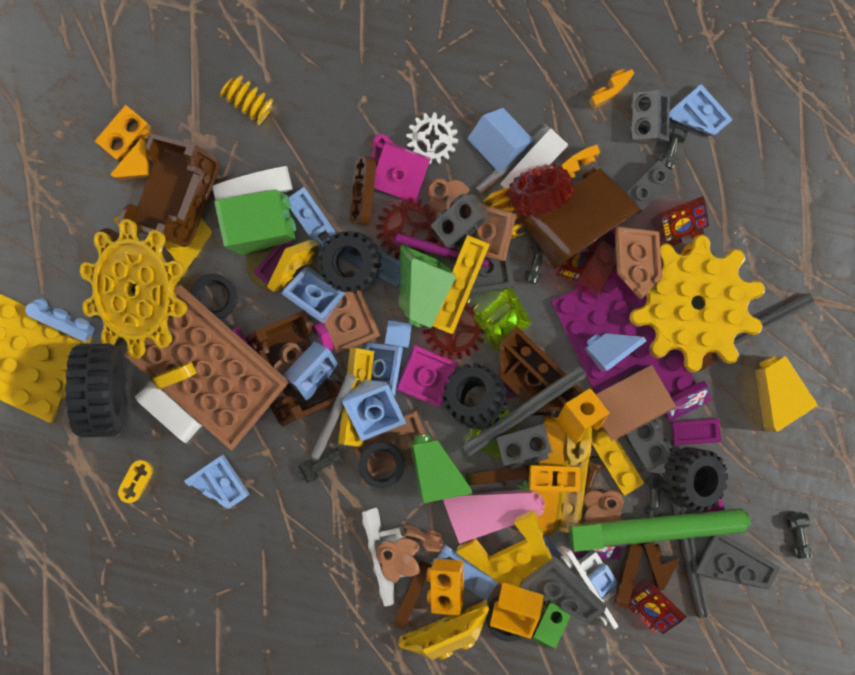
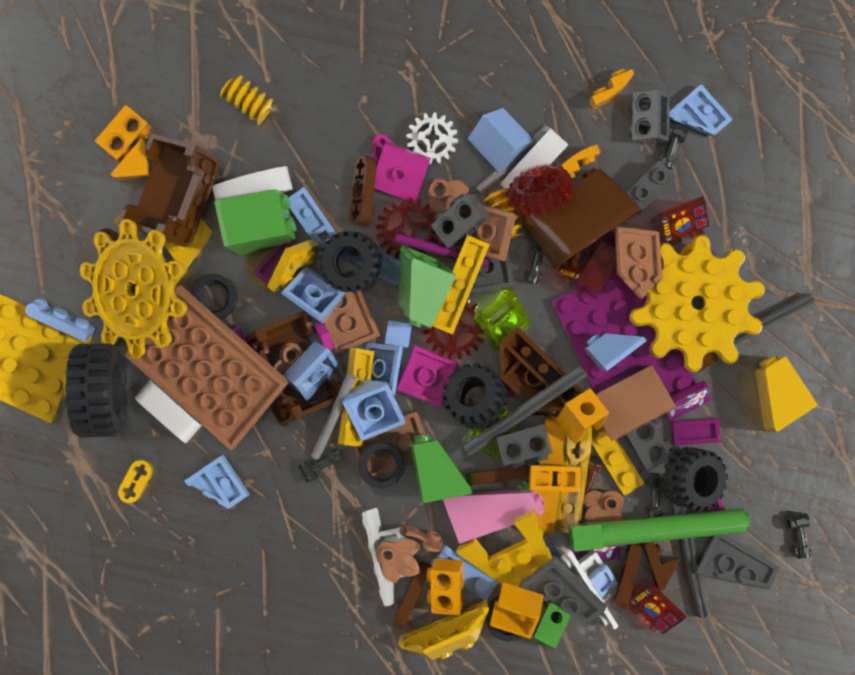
(174, 375): yellow beam -> none

